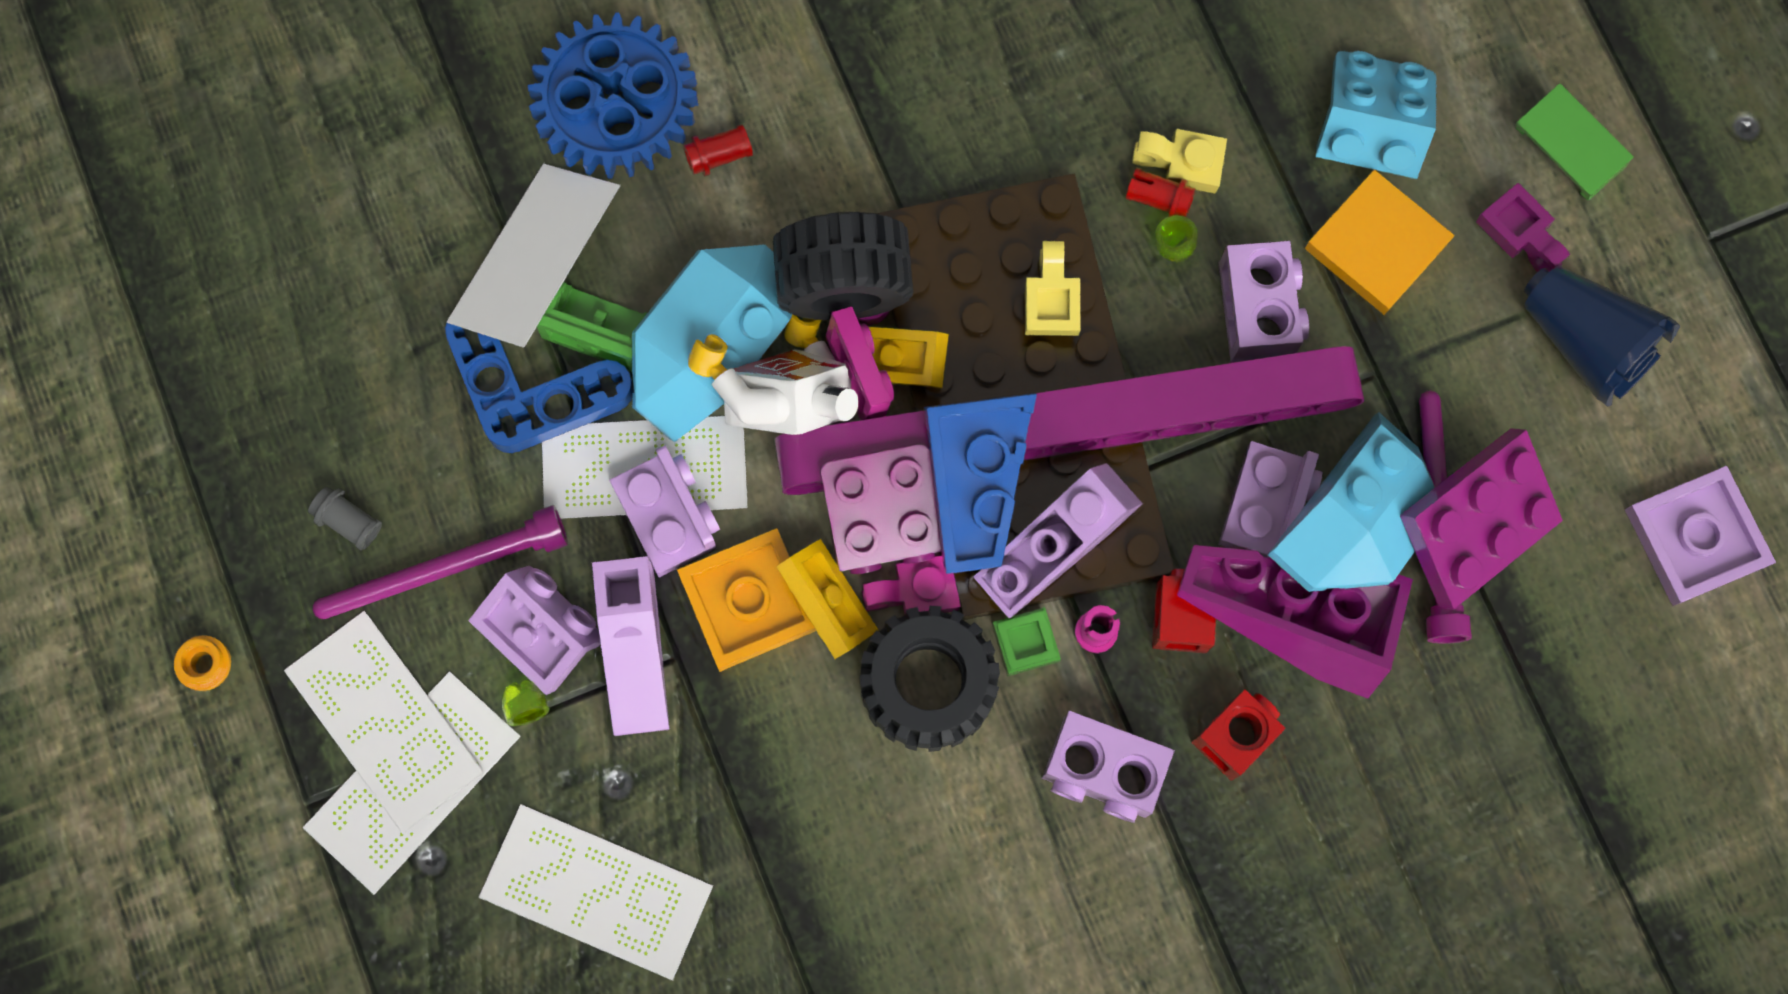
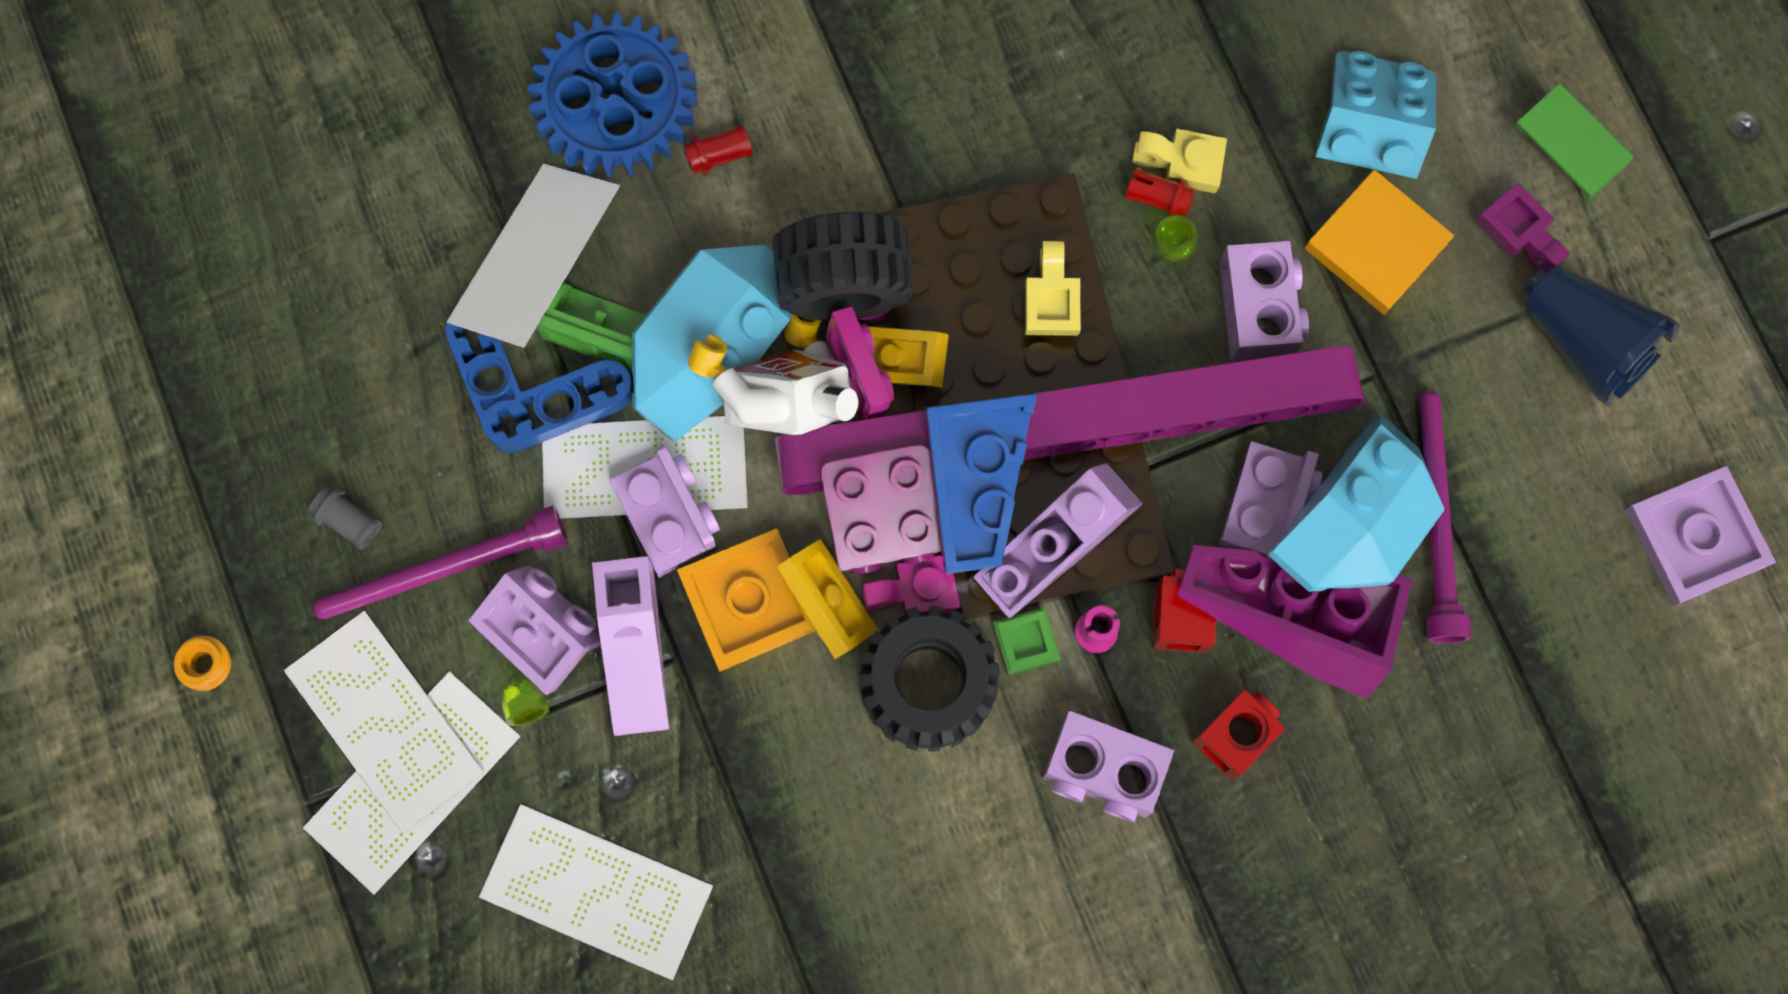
(1481, 518): magenta plate -> none

